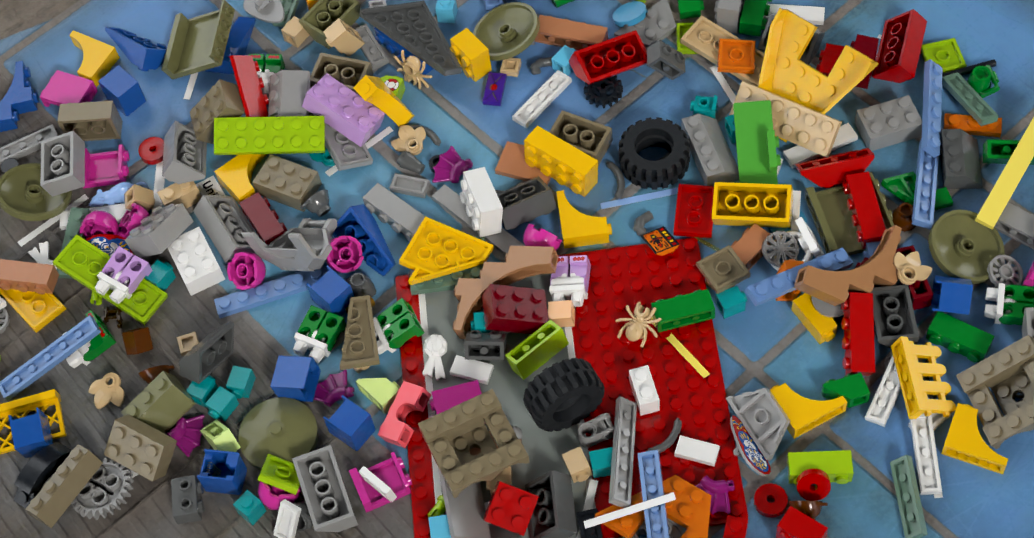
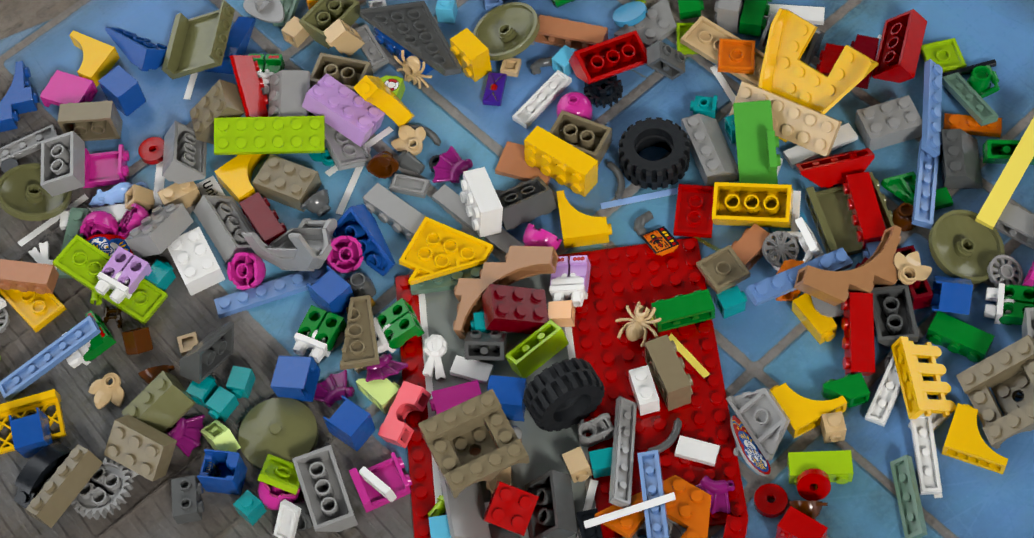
(349, 189): none -> white sticker
(383, 165): none -> reddish brown piece
(386, 368): none -> magenta arm
(510, 395): none -> blue piece
(576, 104): none -> dark pink cylinder
(668, 372): none -> dark tan brick
(833, 427): none -> tan brick

